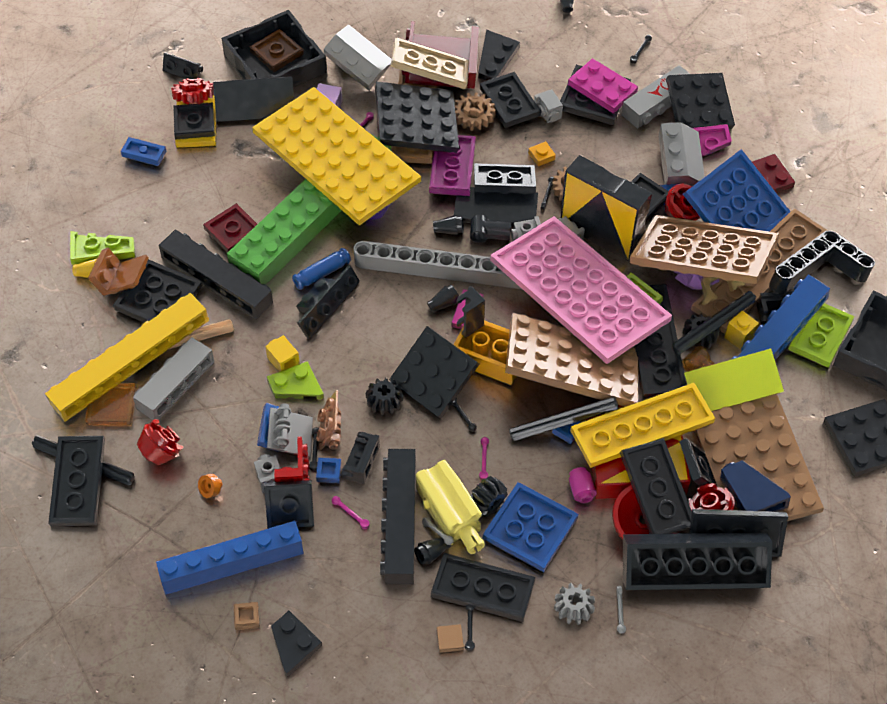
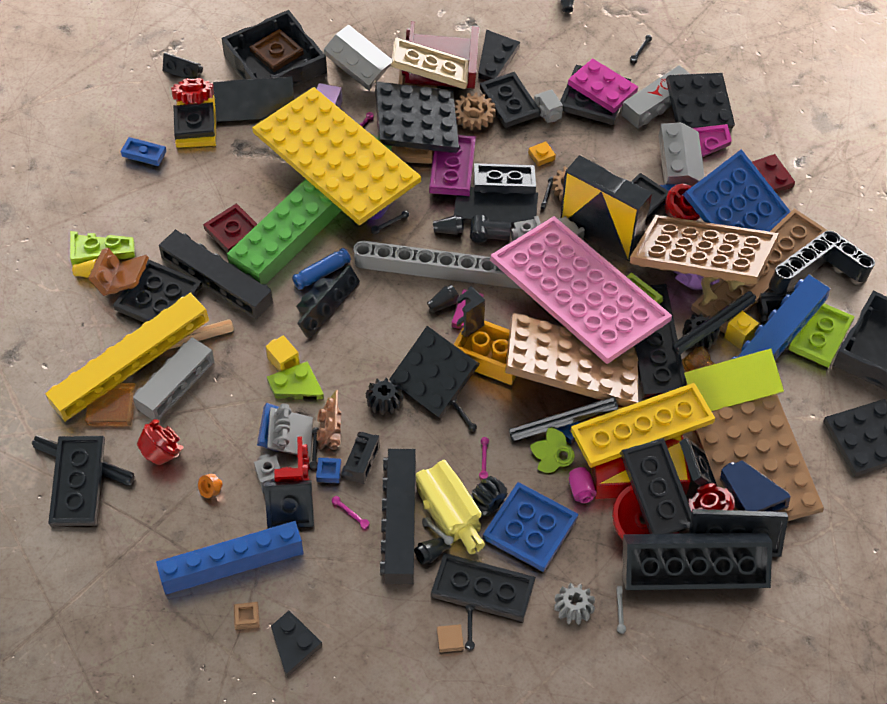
(375, 229): none -> black hinge
(549, 451): none -> lime plate

